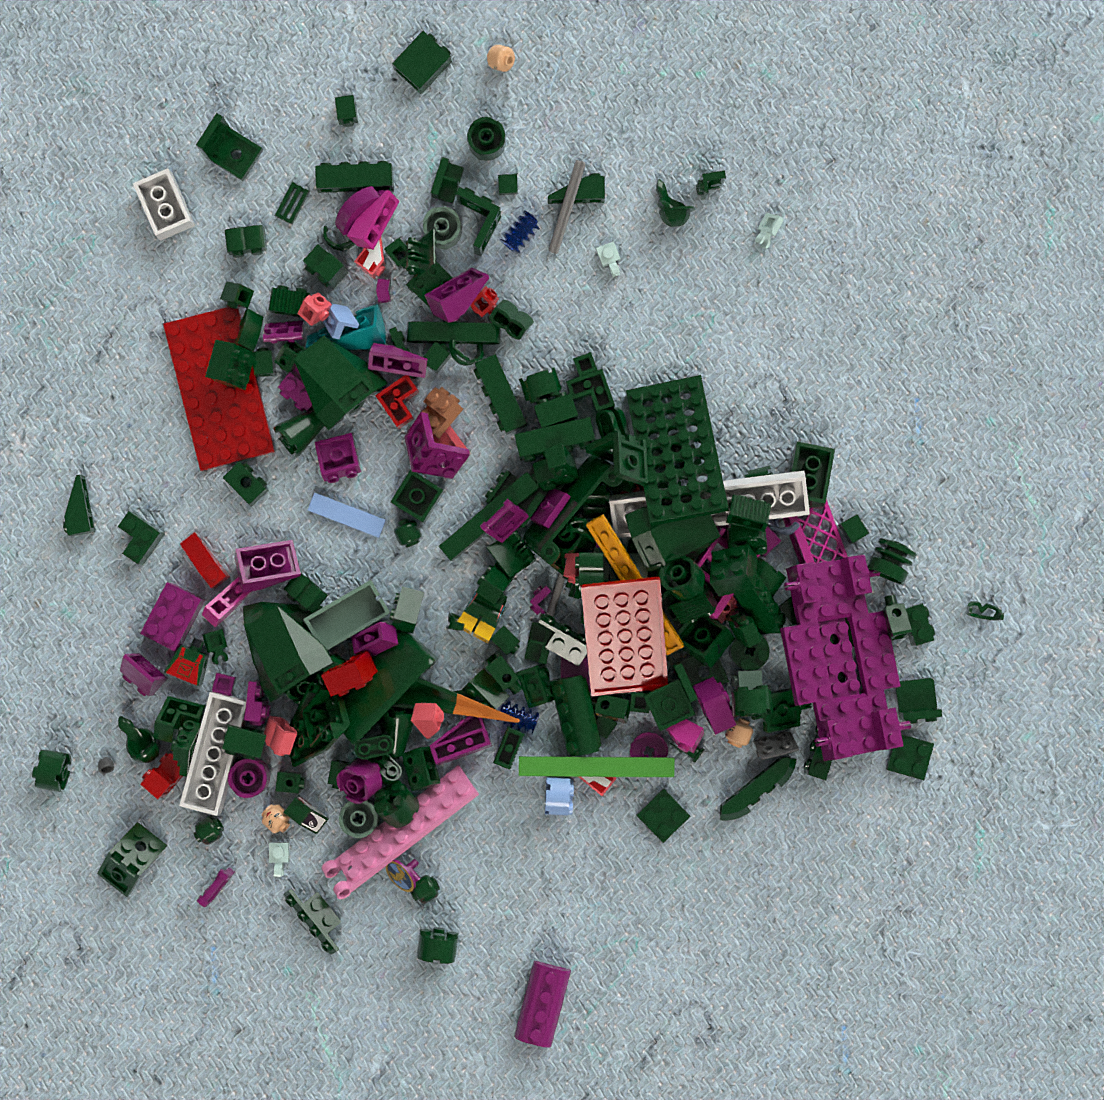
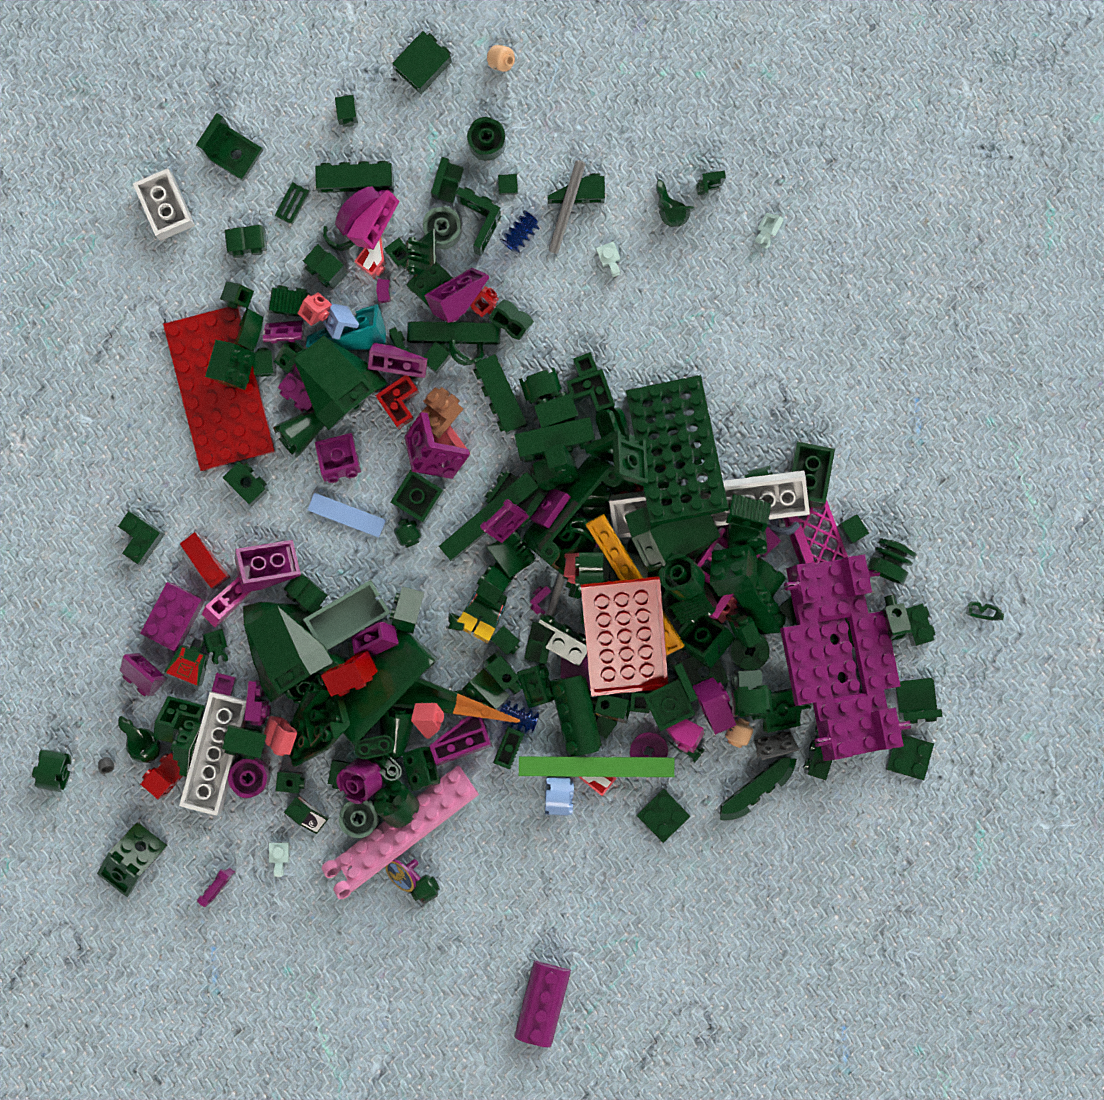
(78, 511): dark green slope -> none
(208, 830): dark green head -> none
(275, 819): light nougat head -> none
(317, 916): bracket -> none
(437, 945): dark green brick -> none

